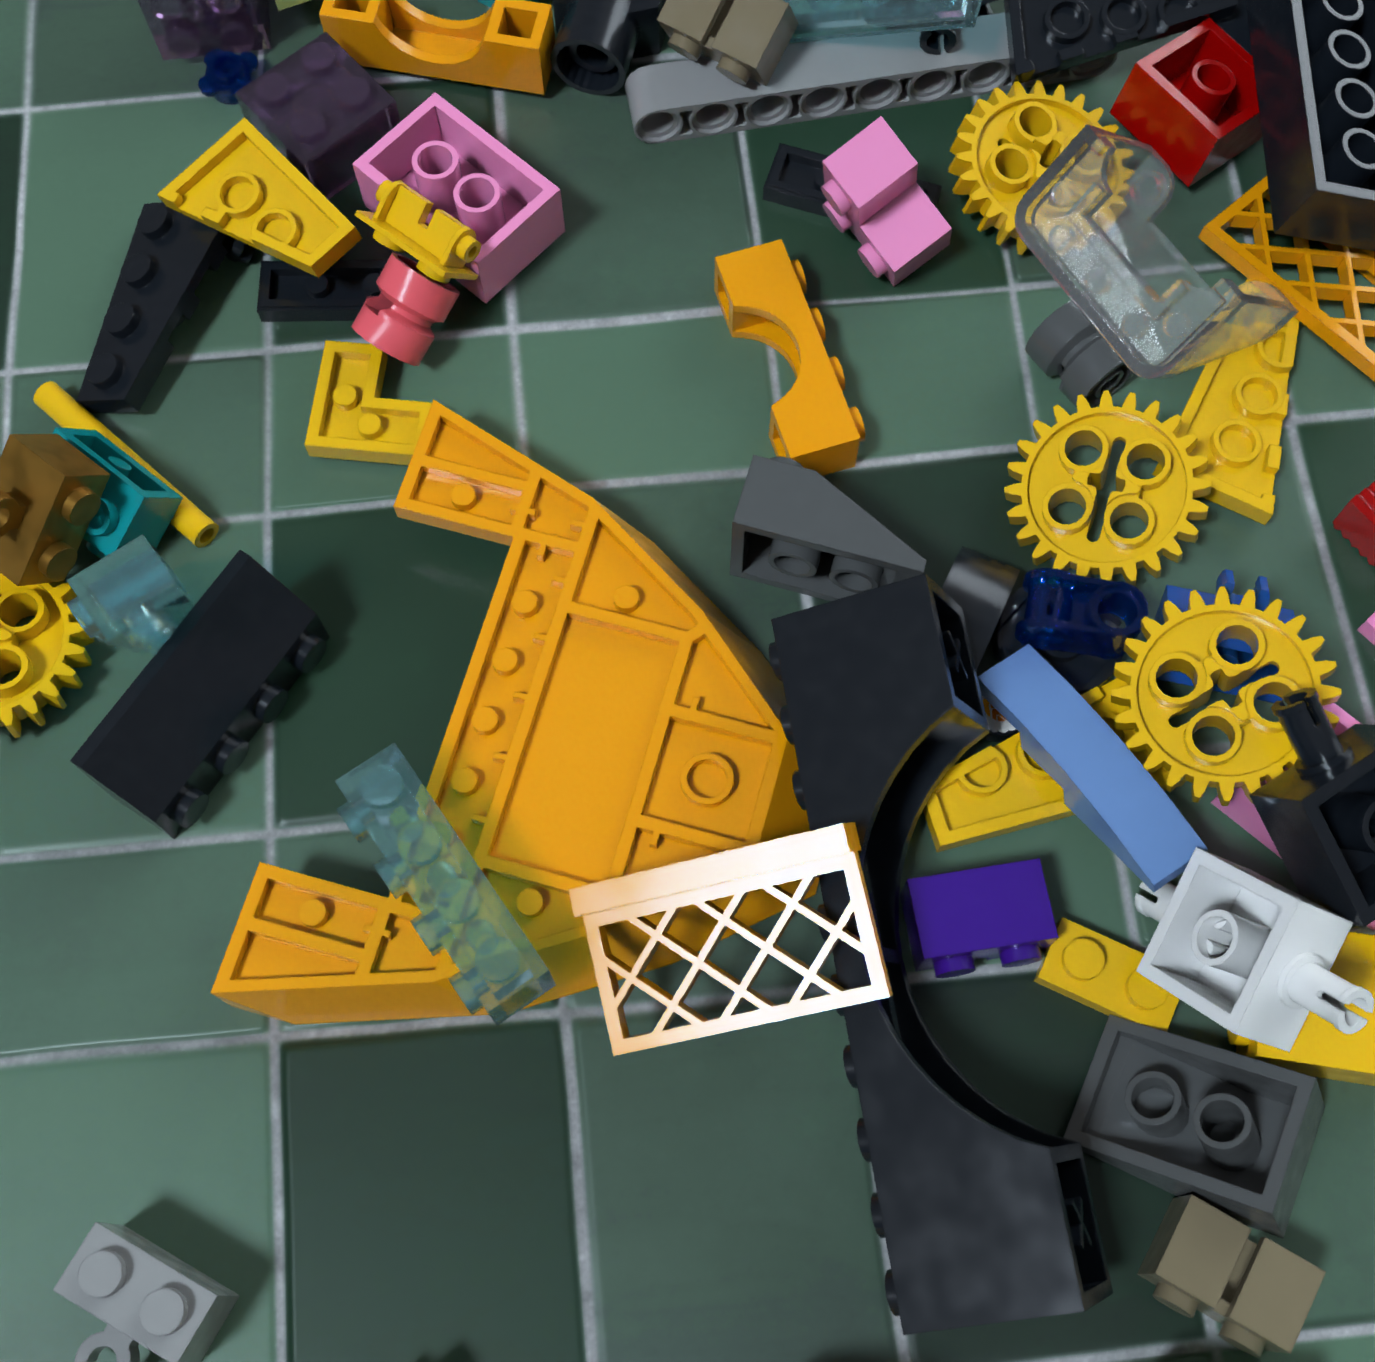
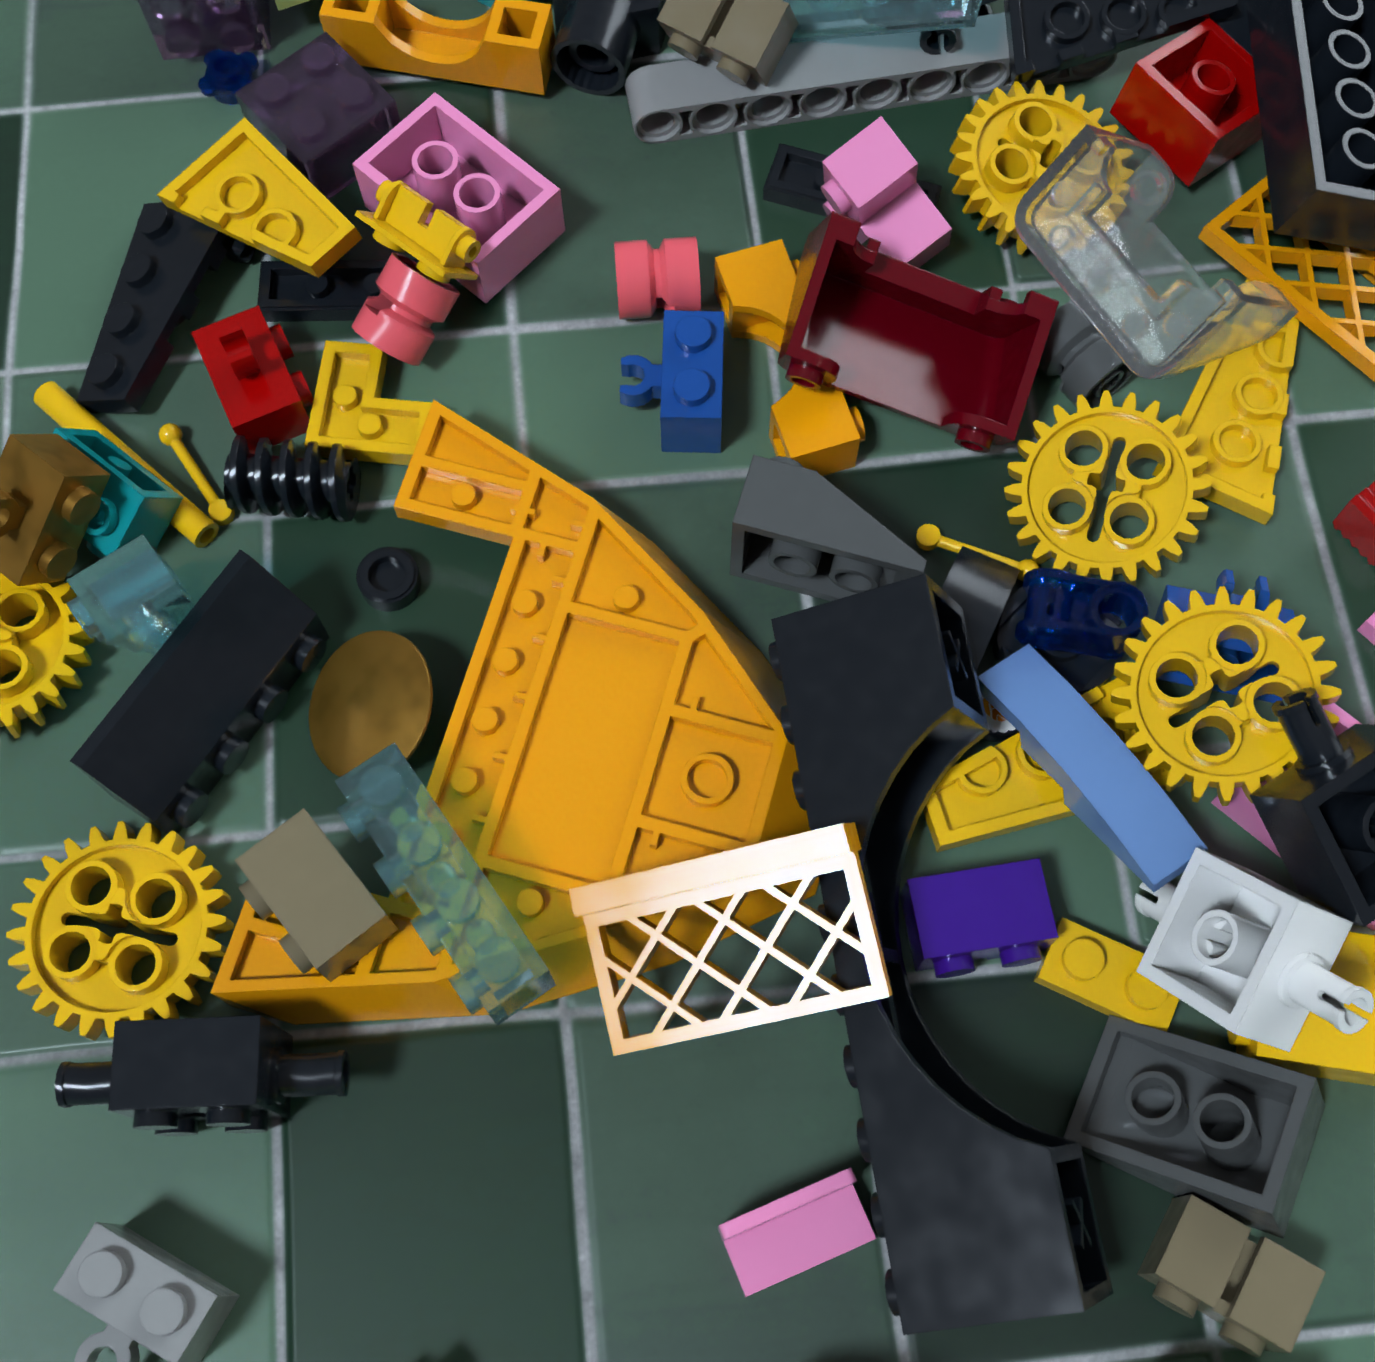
(103, 986): none -> yellow gear
(171, 435): none -> yellow hinge
(202, 1071): none -> black brick
(252, 379): none -> red brick
(291, 481): none -> black piece
(314, 896): none -> dark tan piece
(368, 698): none -> pearl gold shield
(388, 579): none -> black tile
(657, 277): none -> coral wheel
(685, 382): none -> blue brick
(796, 1232): none -> bright pink panel
(912, 338): none -> dark red windscreen
(929, 538): none -> yellow hinge

